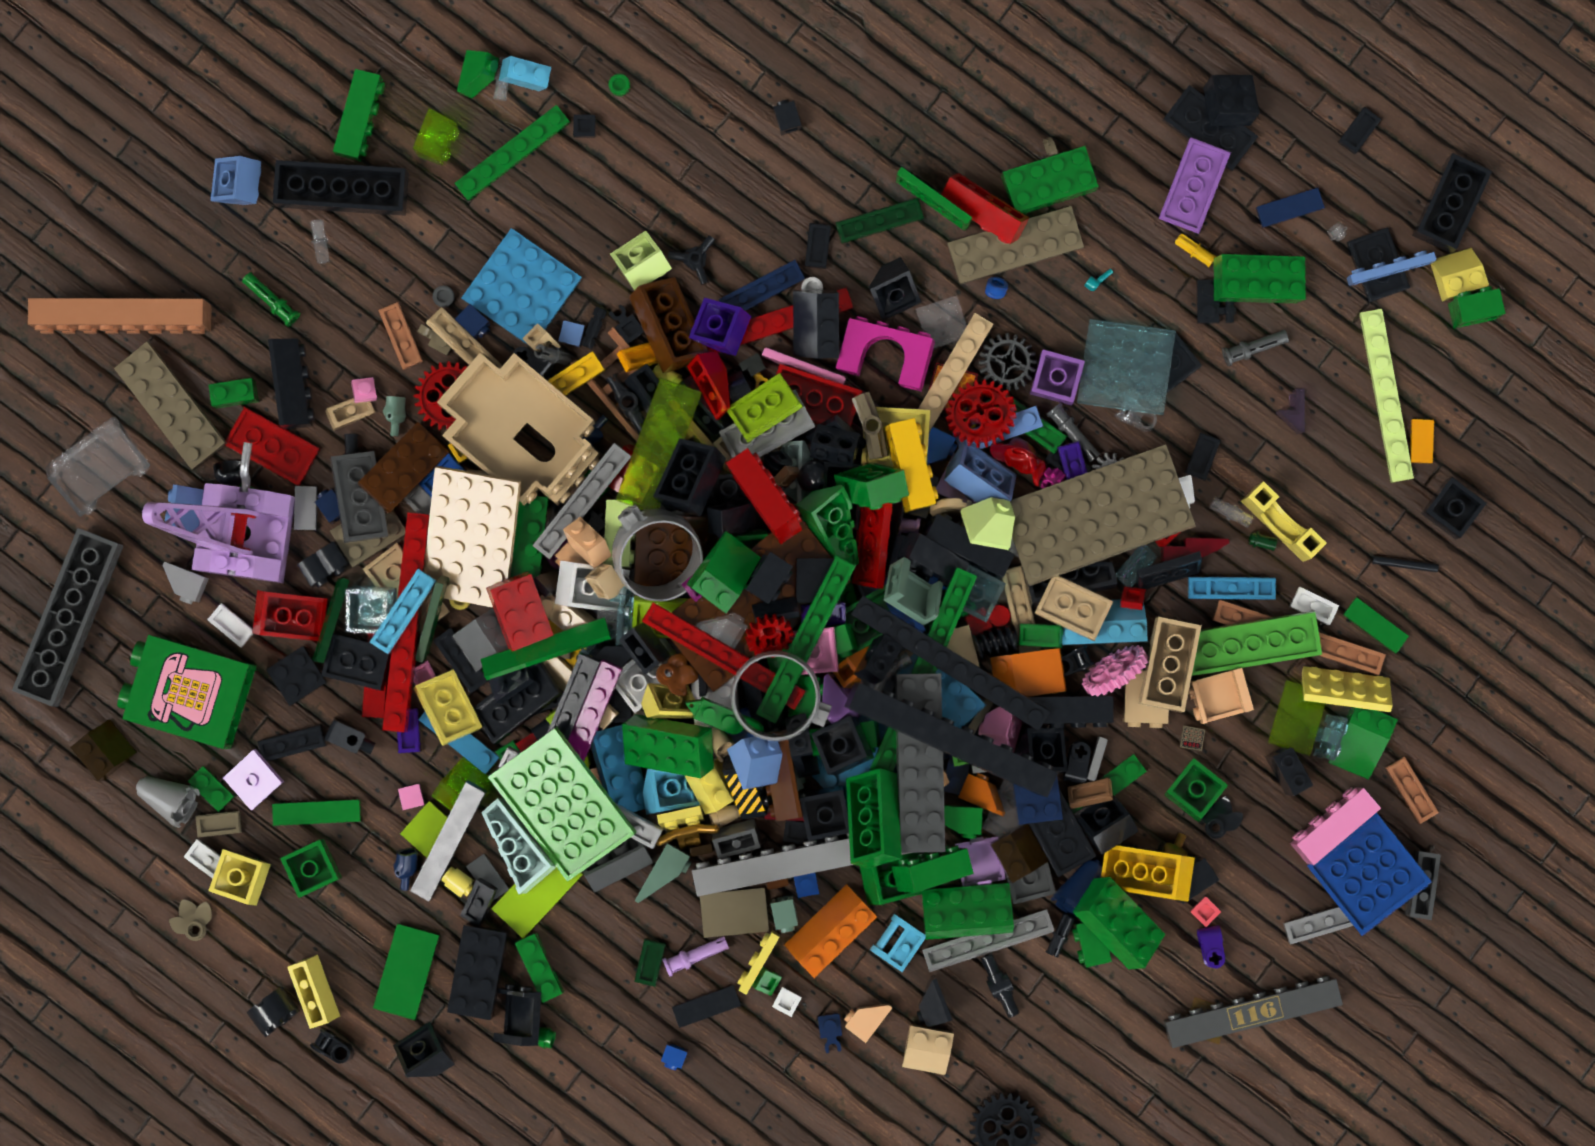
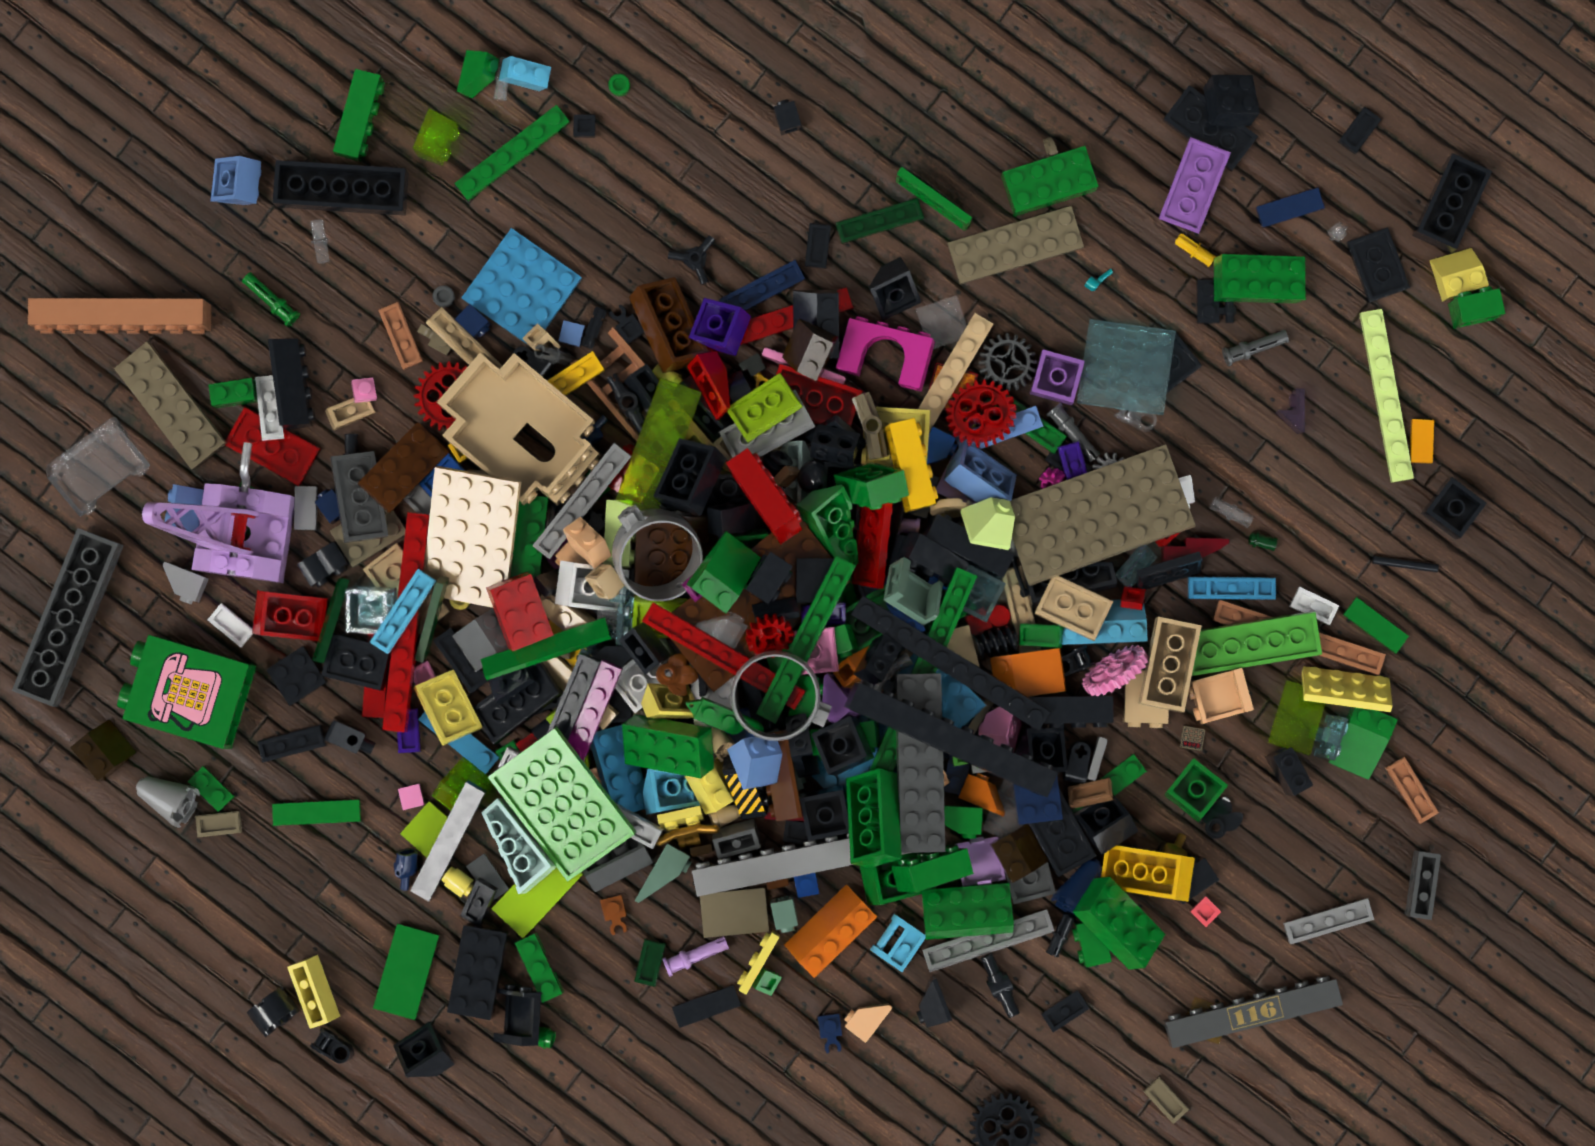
(191, 916): dark tan plate -> none
(203, 857): white plate -> none
(228, 472): black hair -> none
(239, 877): light yellow slope -> none
(253, 779): plate -> none
(268, 409): none -> white plate
(311, 868): green brick -> none
(395, 412): sand green piece -> none
(613, 910): none -> dark orange plate
(636, 357): light orange tile -> none
(641, 260): yellowish green slope -> none
(674, 1056): blue plate -> none
(786, 1001): white plate -> none
(809, 349): none -> dark brown slope
(812, 283): white tile -> none
(928, 1049): tan slope -> none
(985, 208): red brick -> none
(996, 288): blue tile -> none
(1021, 456): red hair -> none
(1023, 592): none -> black hinge
(1065, 1011): none -> black plate
(1165, 1100): none -> dark tan tile
(1202, 456): black tile -> none
(1211, 941): dark purple piece -> none
(1301, 541): light yellow arch -> none
(1335, 825): bright pink brick -> none
(1370, 874): blue plate -> none
(1400, 265): medium blue plate -> none

